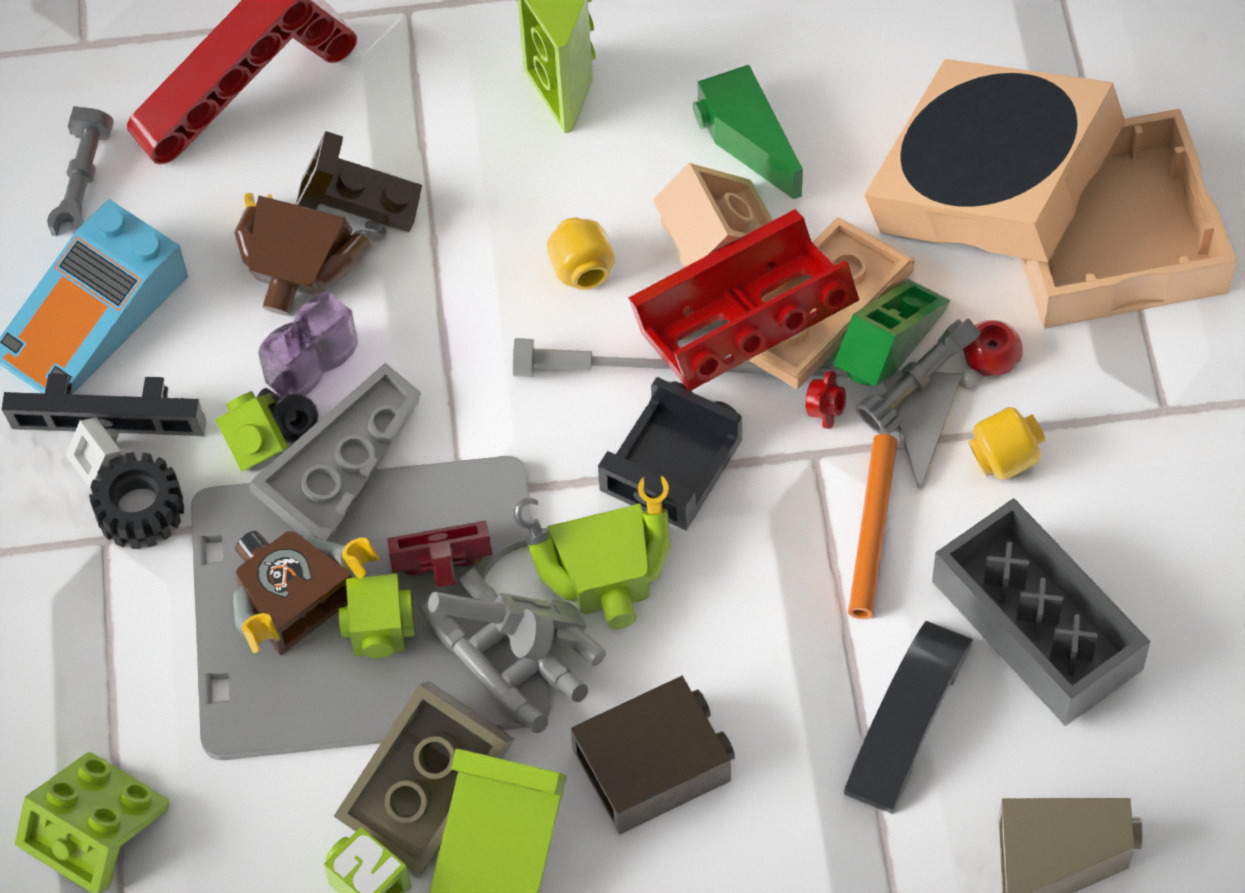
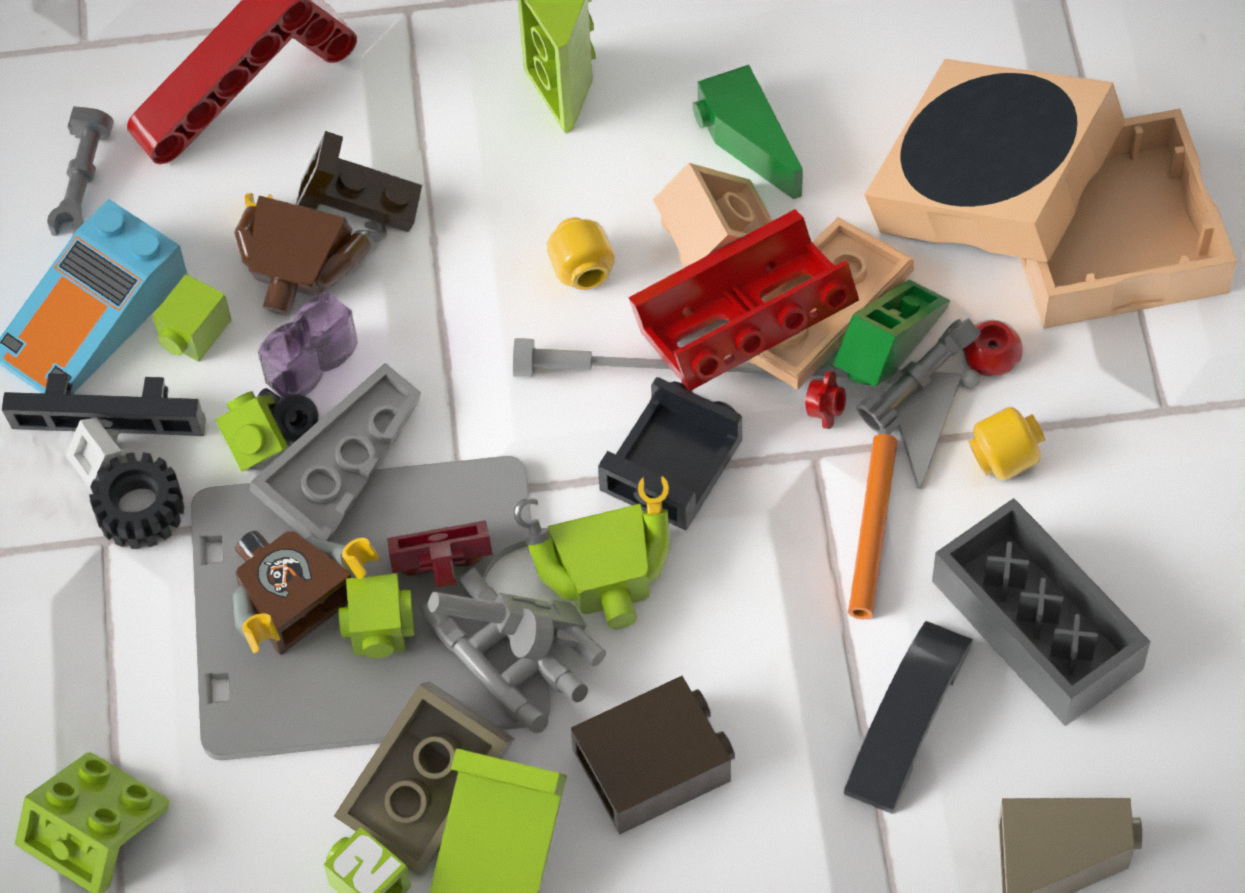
(191, 318): none -> lime brick

